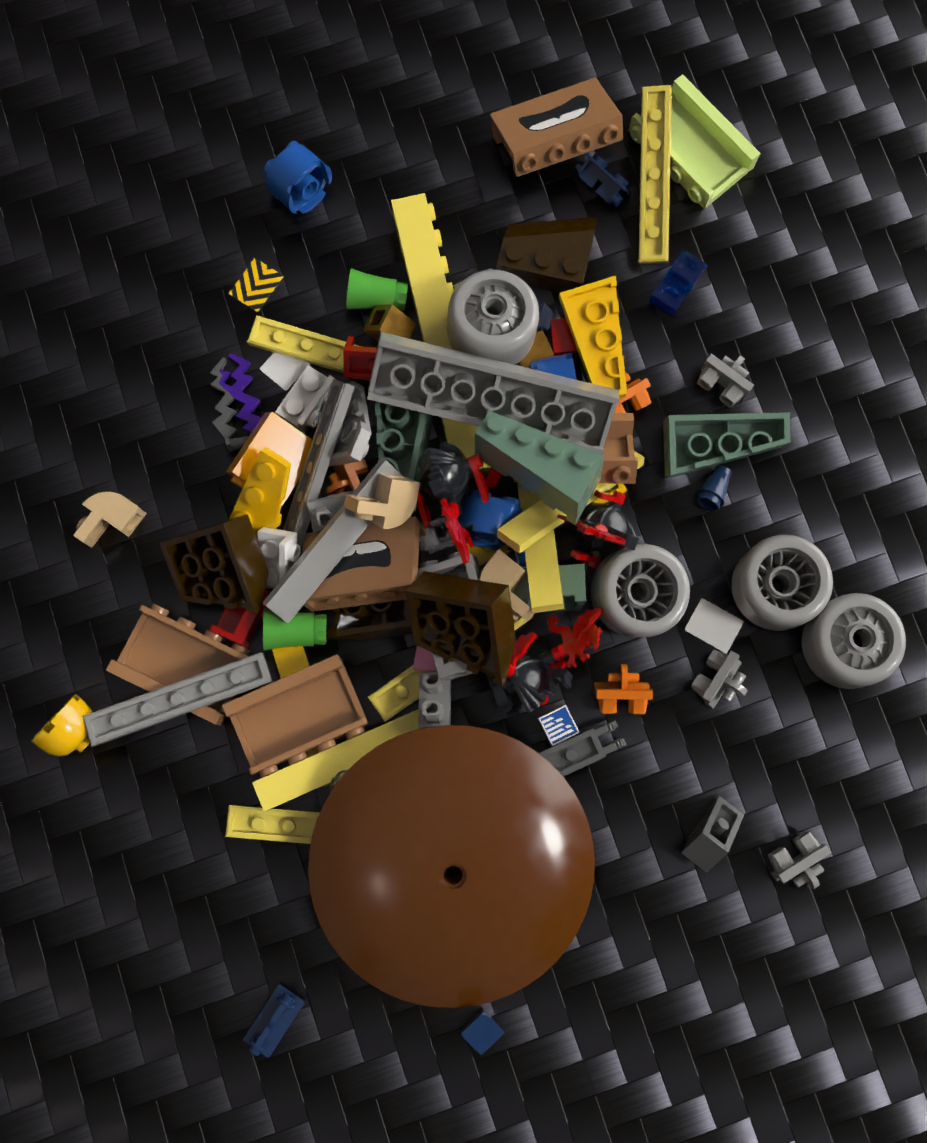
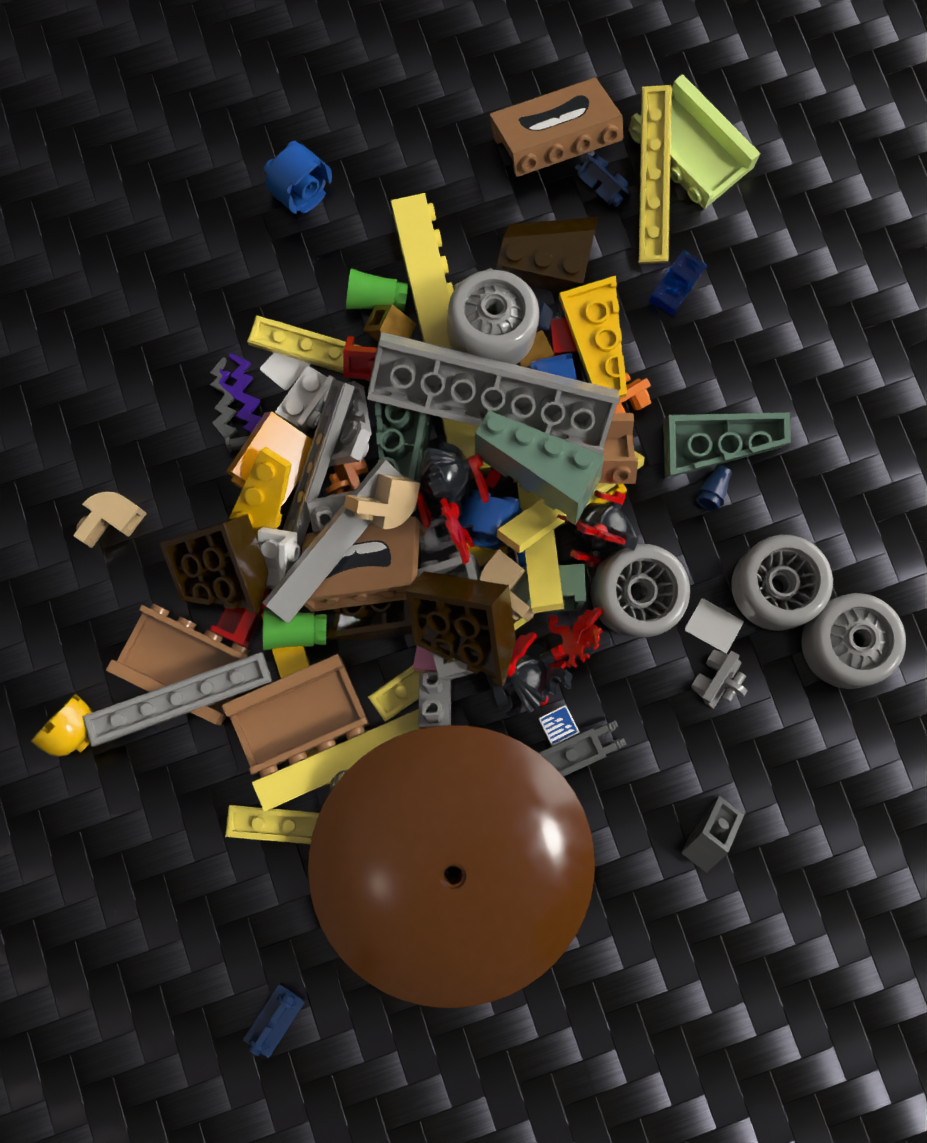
(256, 284): sticker -> none
(481, 1031): dark blue slope -> none
(623, 686): orange hips -> none
(727, 374): light grey hips -> none
(787, 868): light grey hips -> none

